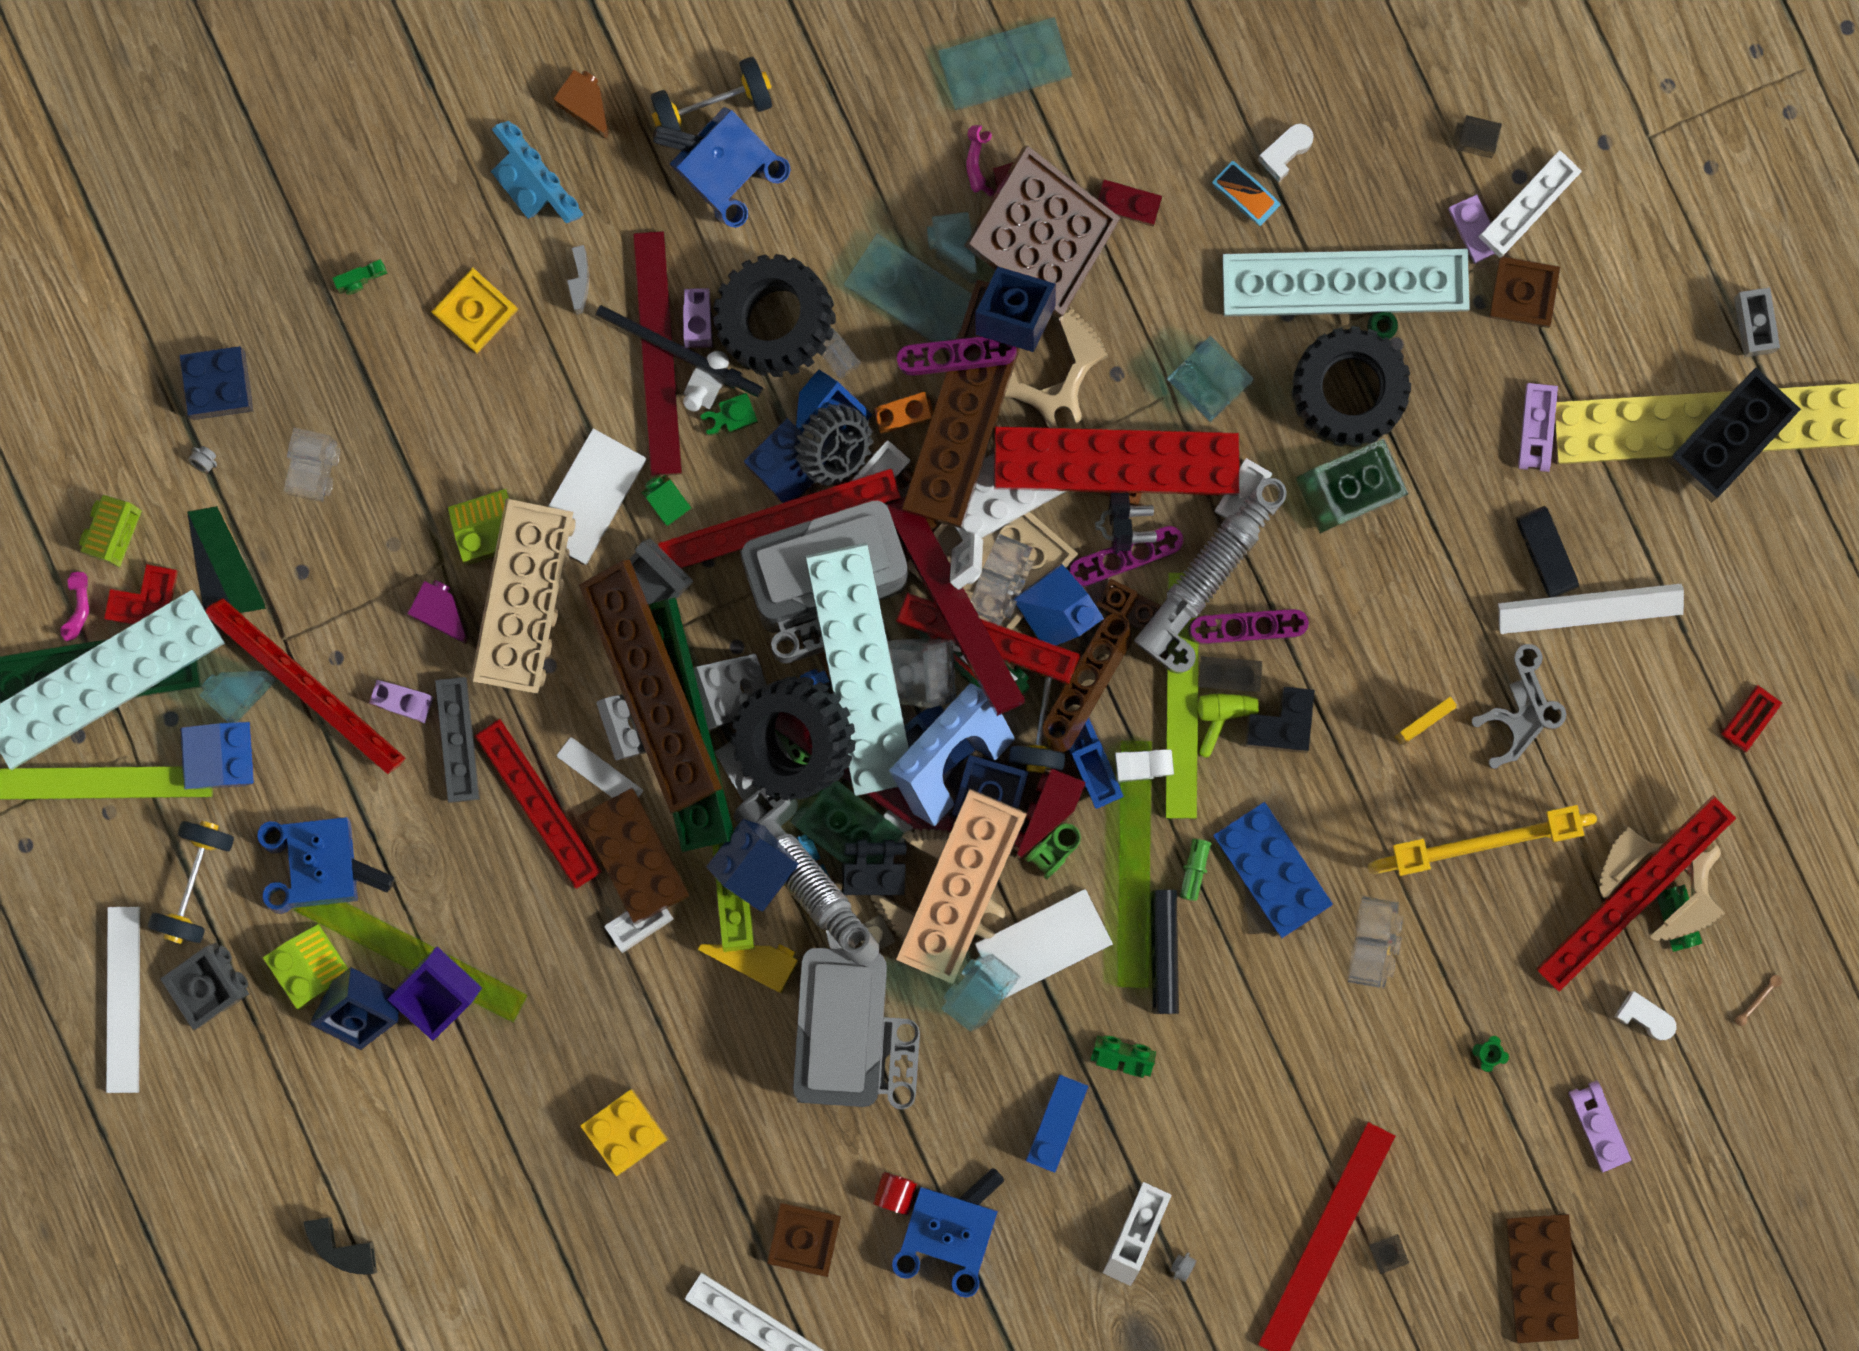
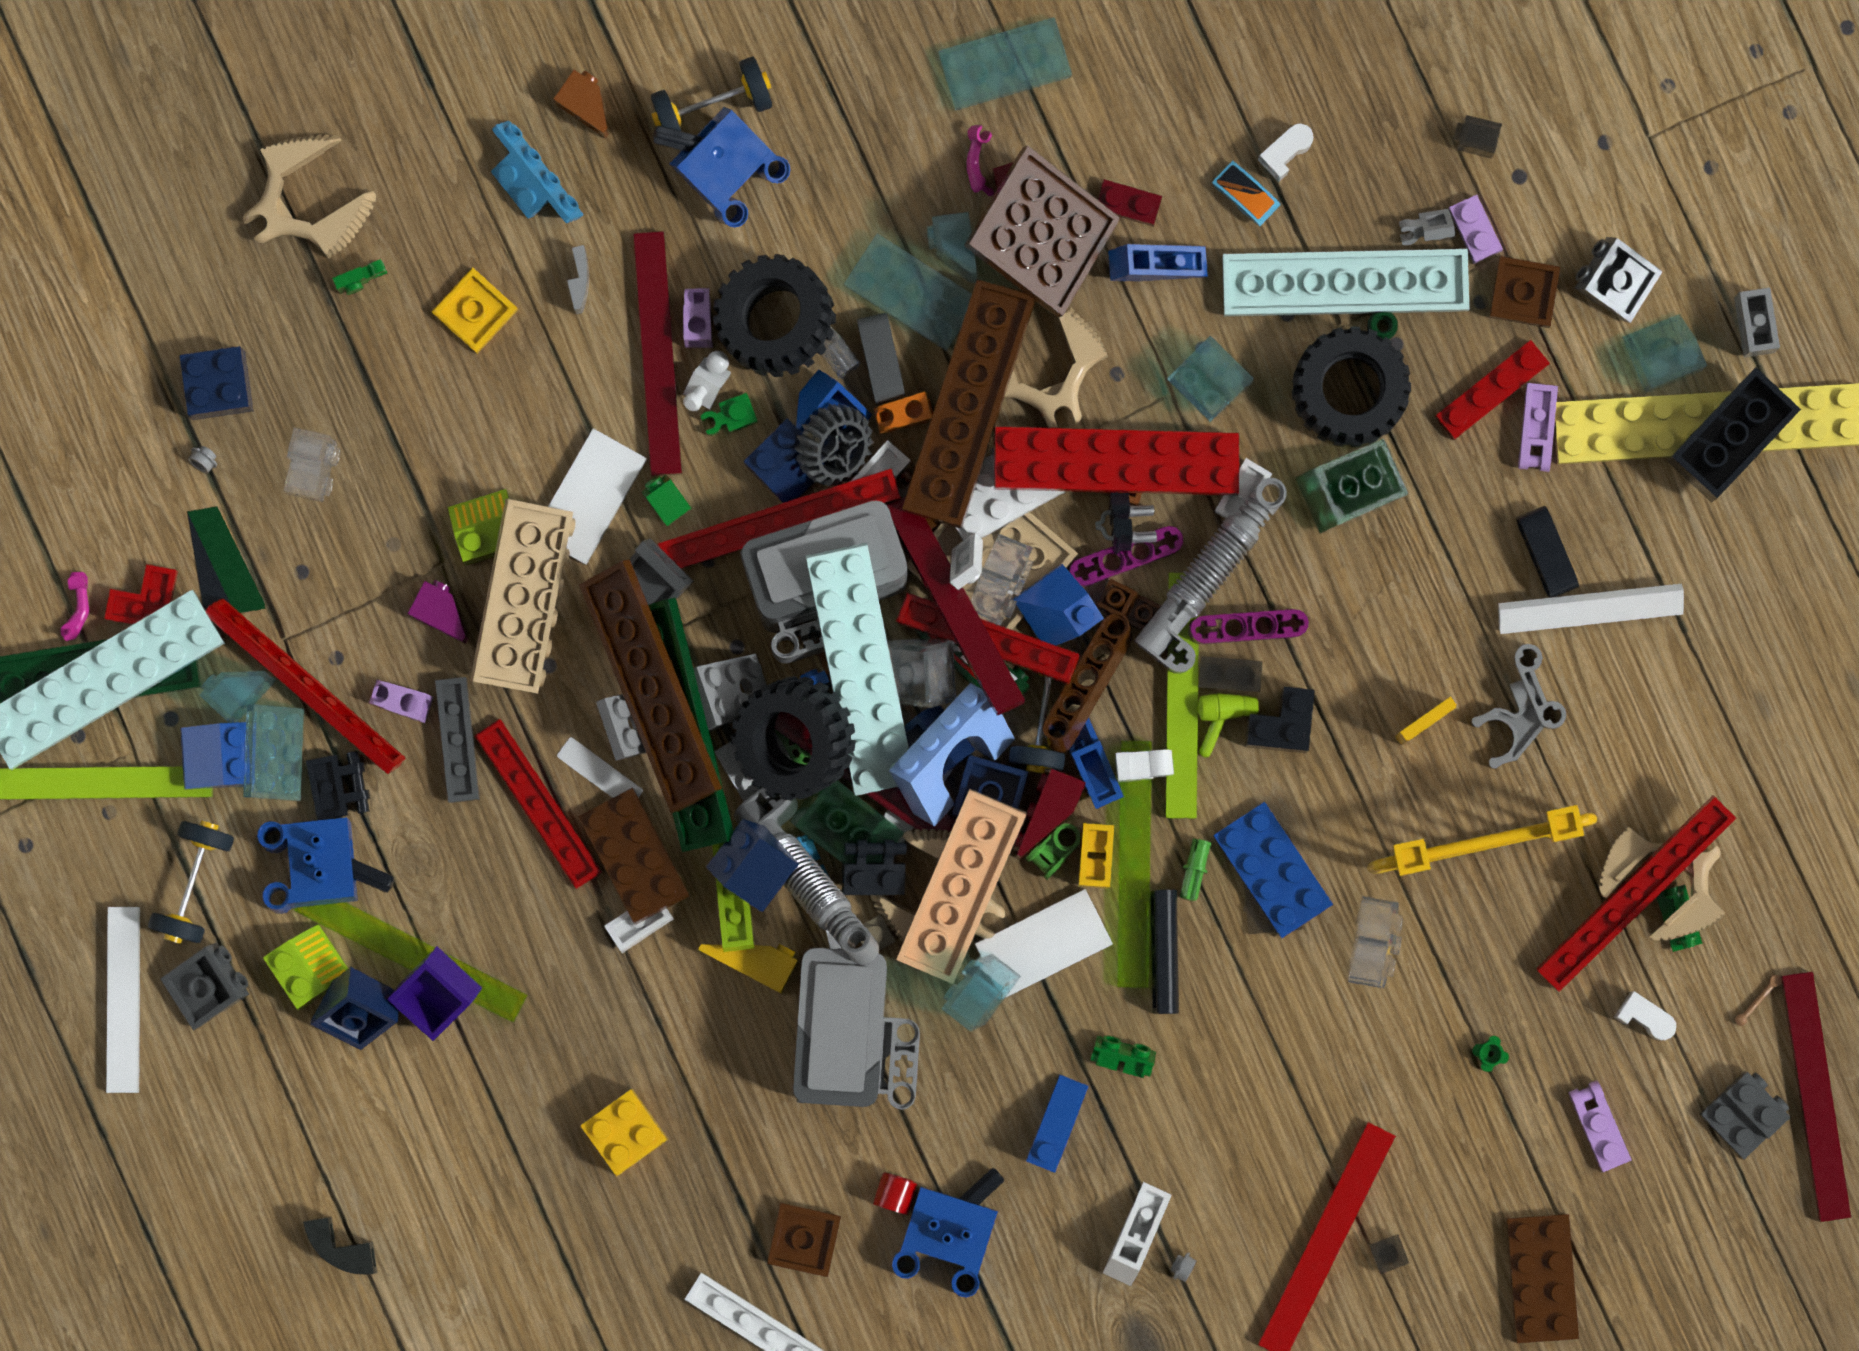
(110, 530): lime slope -> none
(273, 752): none -> clear light blue plate
(328, 788): none -> black plate
(330, 232): none -> tan piece
(731, 378): black bar -> none
(881, 358): none -> dark grey beam
(957, 360): magenta beam -> none
(1015, 309): dark blue brick -> none
(1096, 855): none -> yellow brick
(1157, 262): none -> blue slope
(1430, 225): none -> light grey plate
(1492, 390): none -> red plate
(1530, 204): white plate -> none
(1617, 278): none -> plate
(1664, 353): none -> clear light blue slope
(1735, 739): red tile -> none
(1746, 1114): none -> dark grey plate
(1816, 1097): none -> dark red tile

